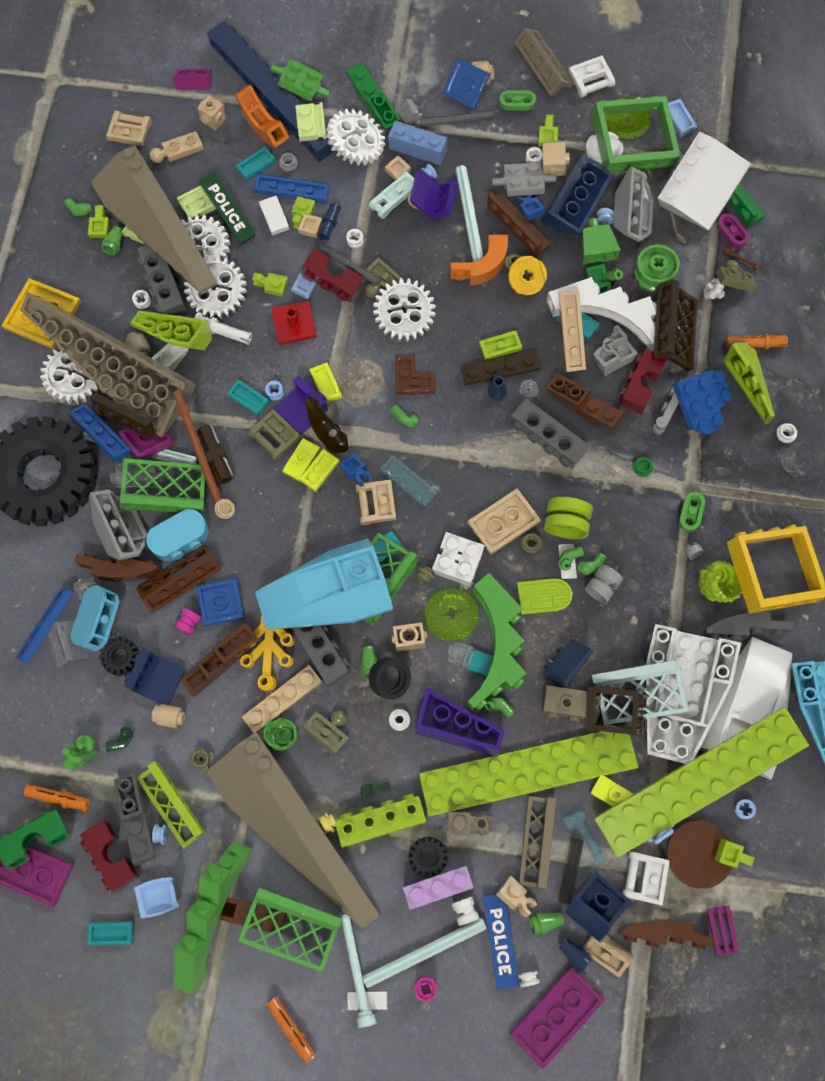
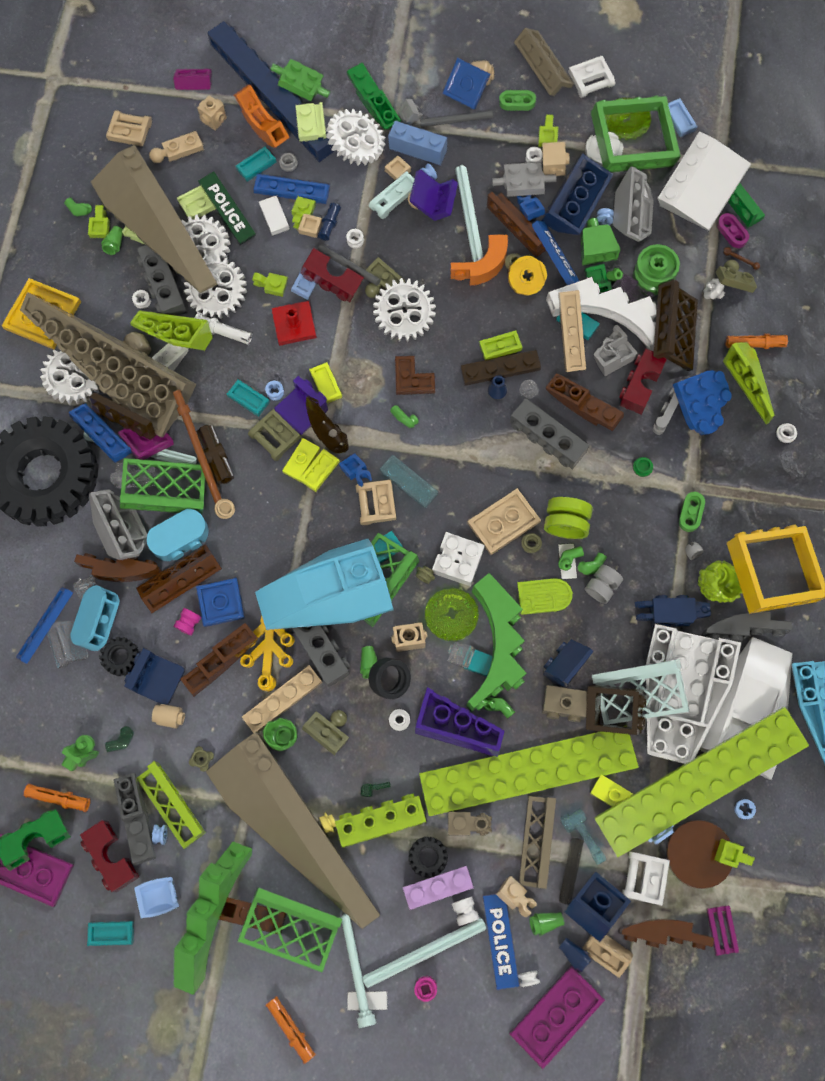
(555, 252): none -> blue tile
(673, 611): none -> dark blue hinge

